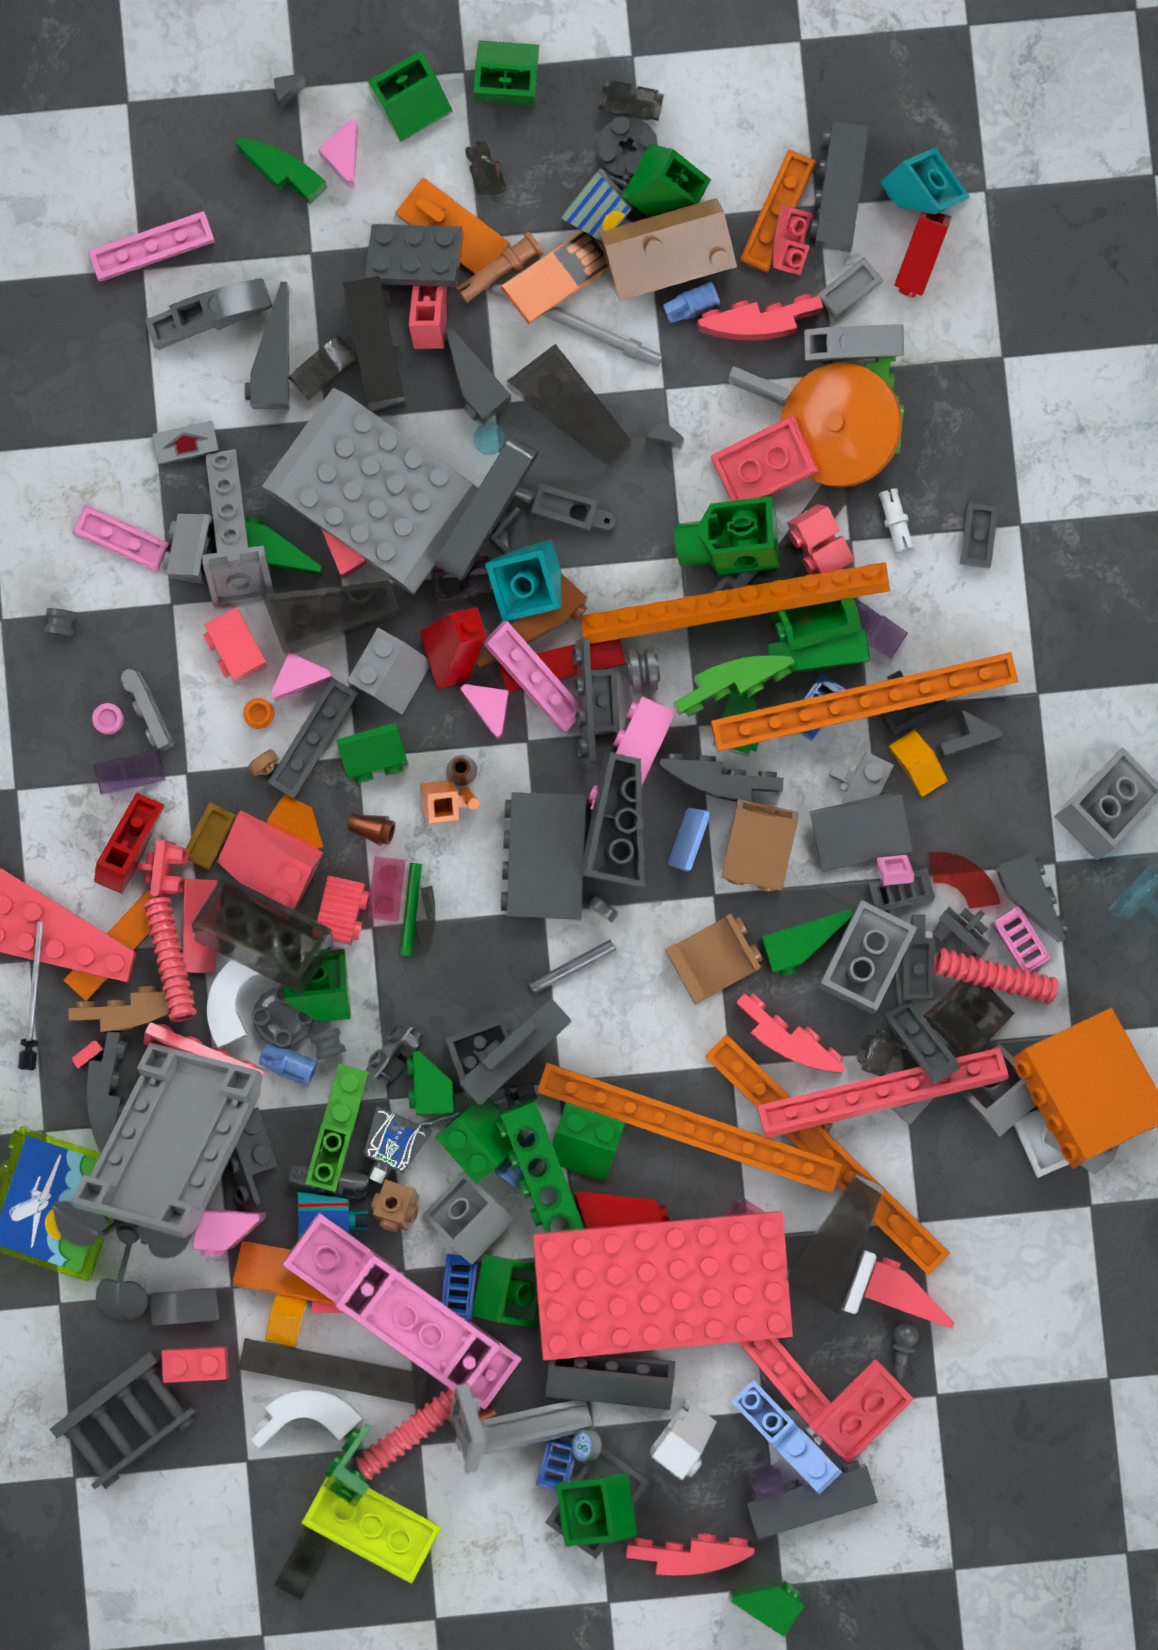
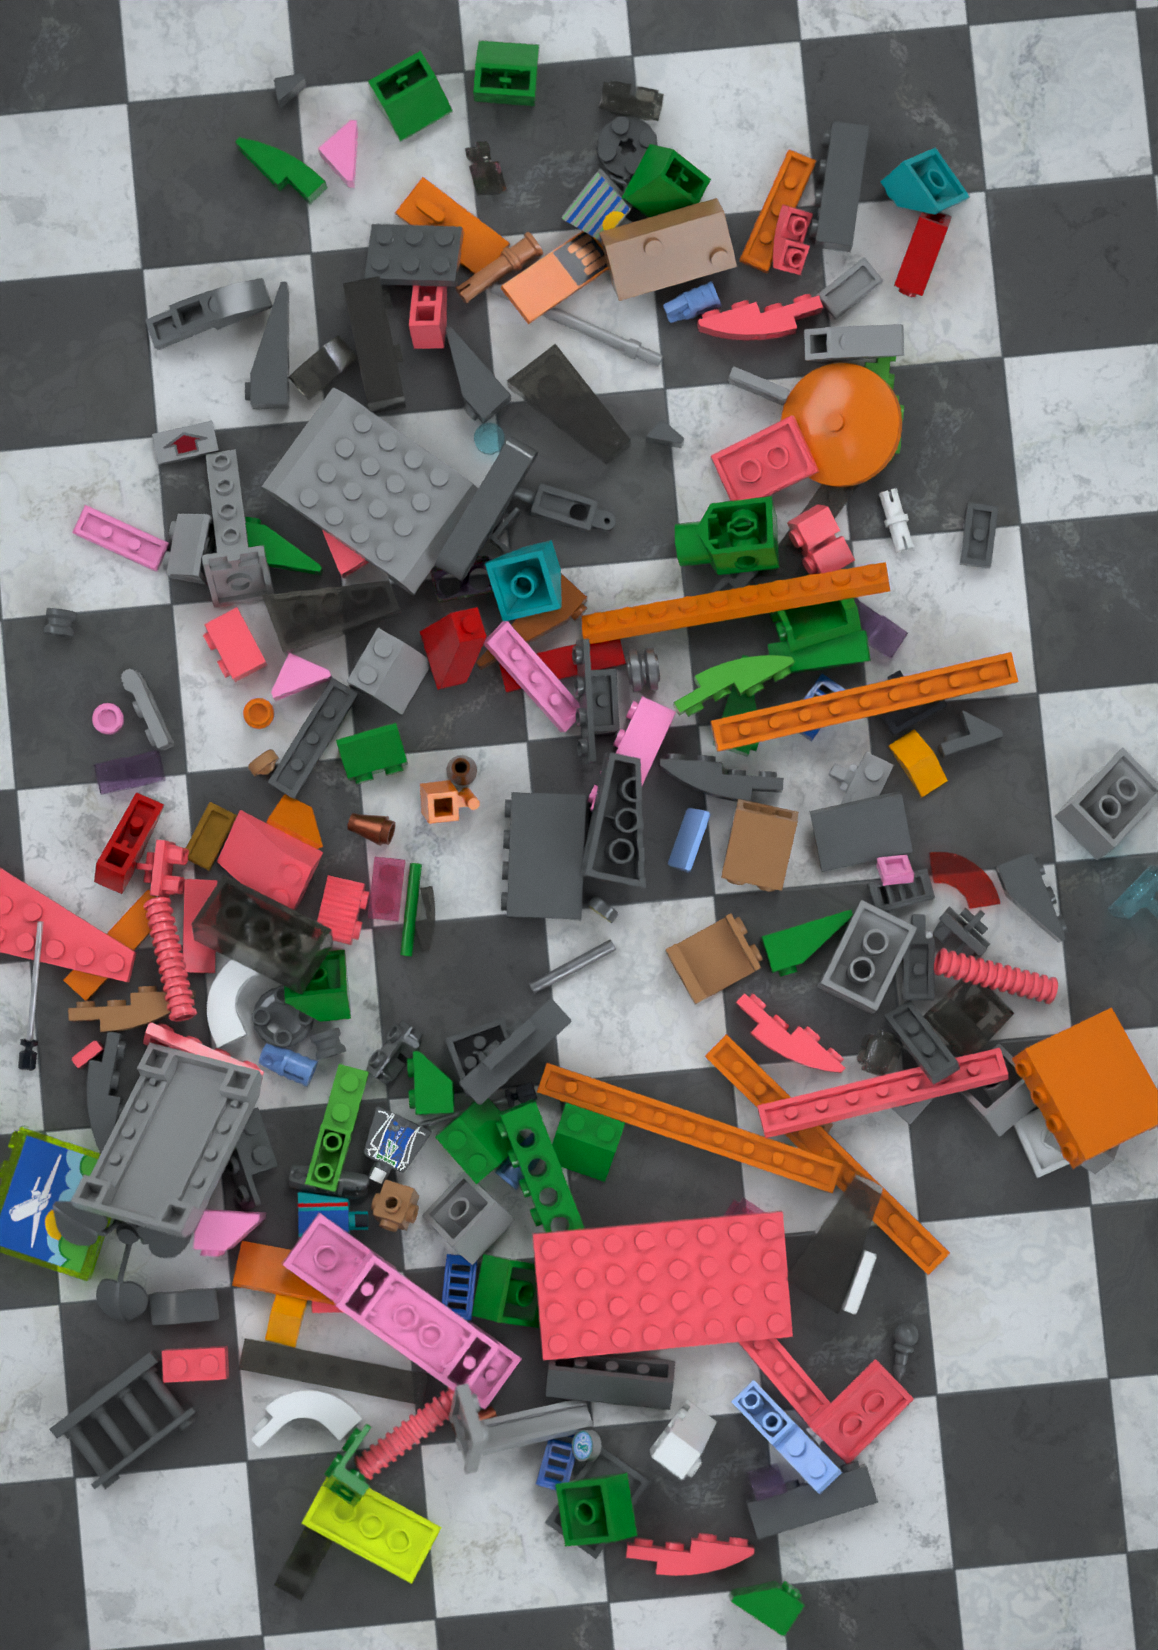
(151, 246): bright pink plate -> none
(489, 705): bright pink slope -> none
(615, 1210): red slope -> none
(897, 1289): coral slope -> none
(1012, 946): bright pink slope -> none

